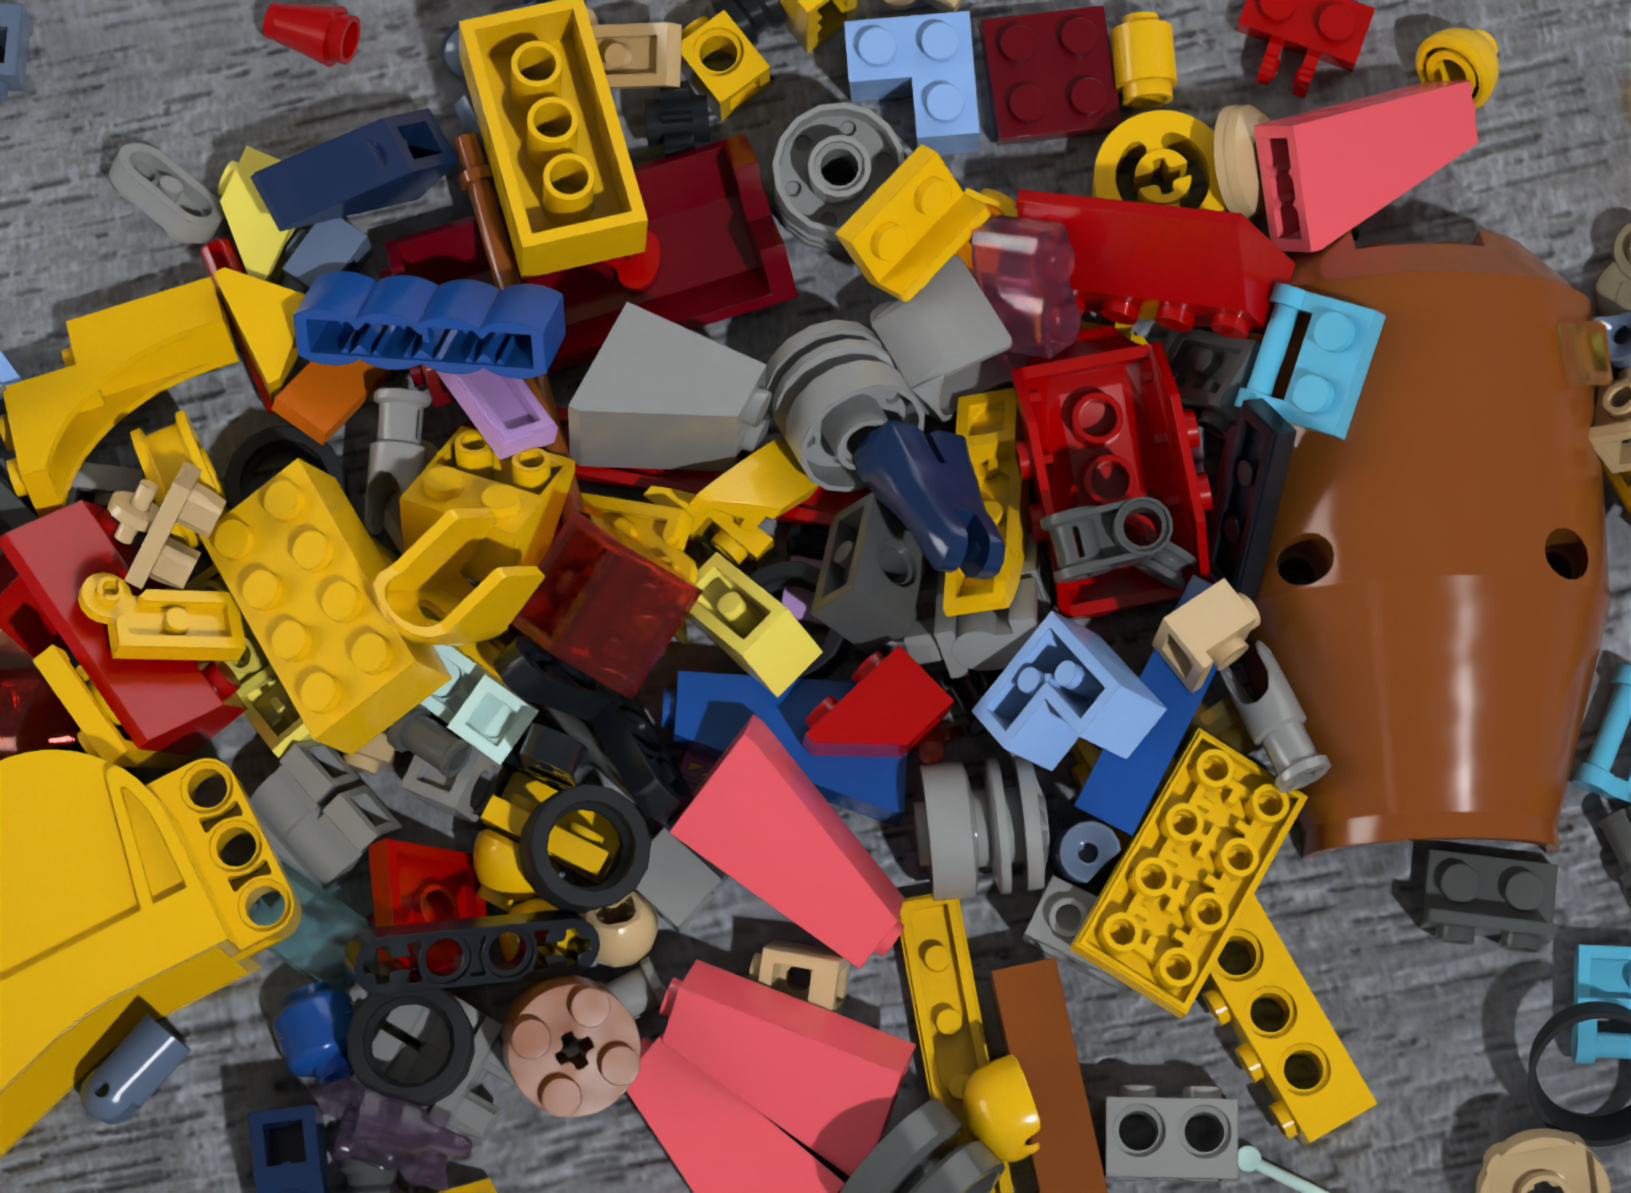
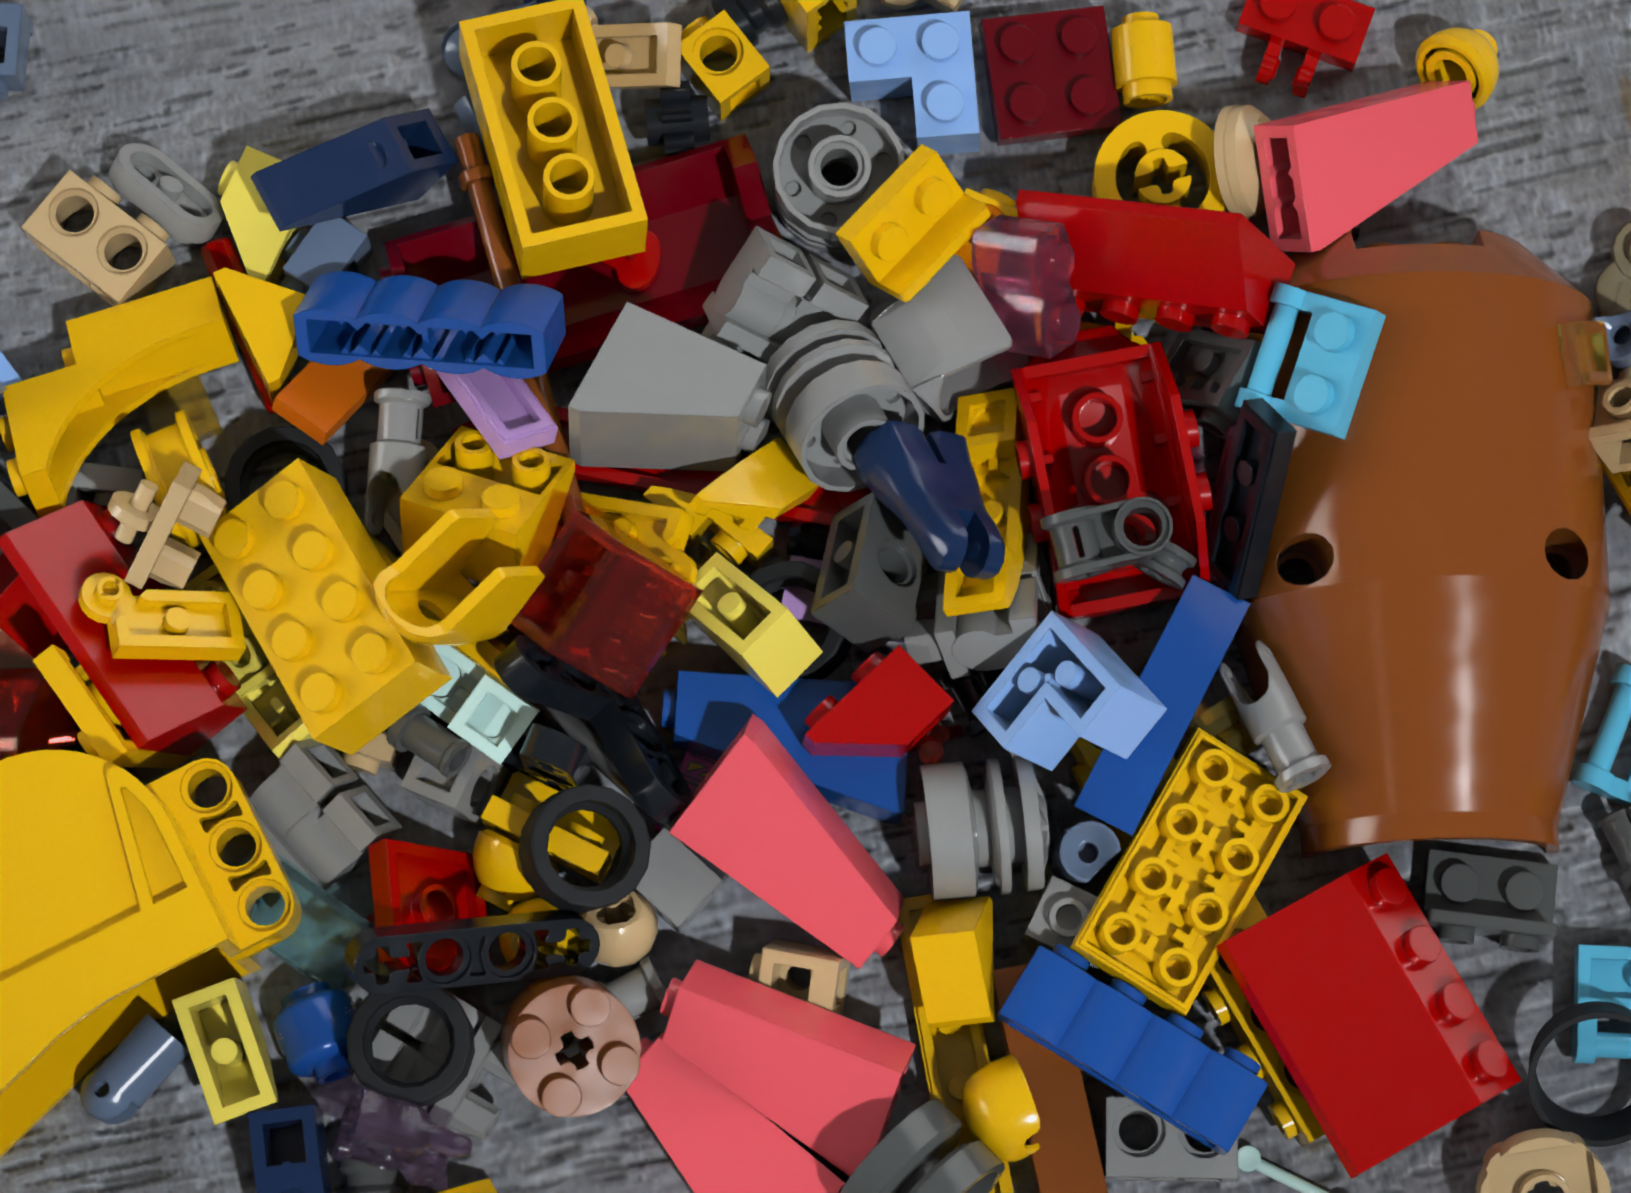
(91, 252): none -> tan brick
(189, 396): none -> clear yellow tile
(227, 1049): none -> light yellow slope
(314, 30): red cone -> none
(775, 294): none -> light grey hips
(955, 961): none -> yellow slope
(1133, 1050): none -> blue brick
(1206, 633): tan brick -> none
(1368, 1014): none -> red slope

